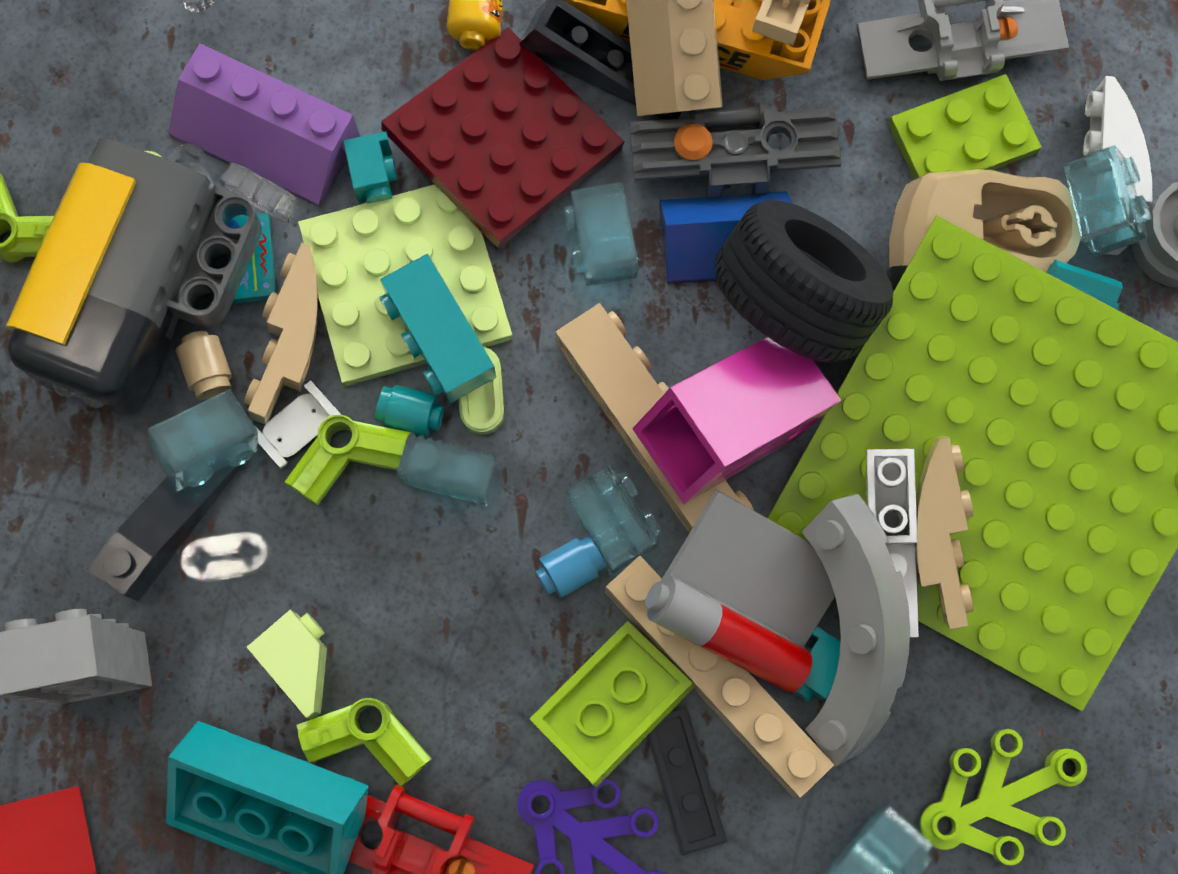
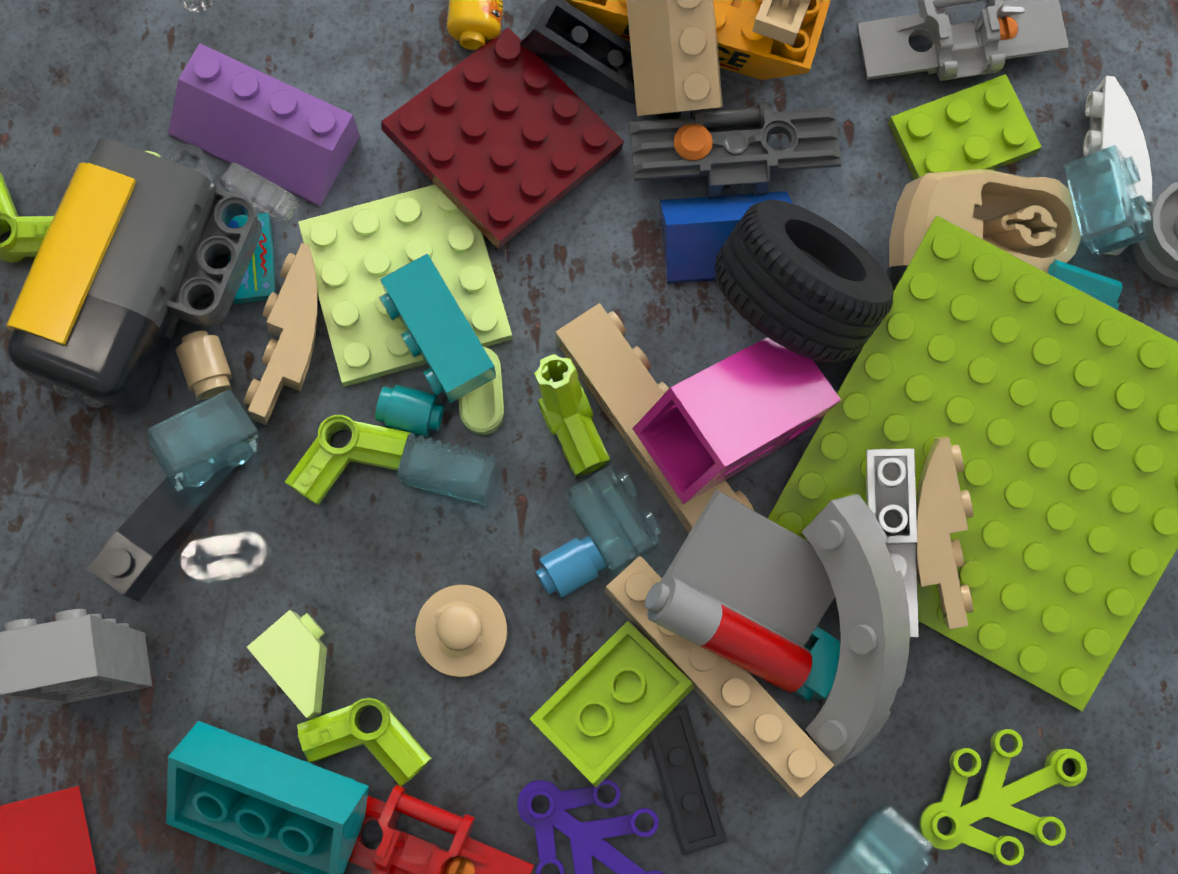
(295, 424): white piece -> none
(371, 167): teal brick -> none
(461, 630): none -> tan plate
(569, 415): none -> lime piece
(603, 234): clear light blue brick -> none

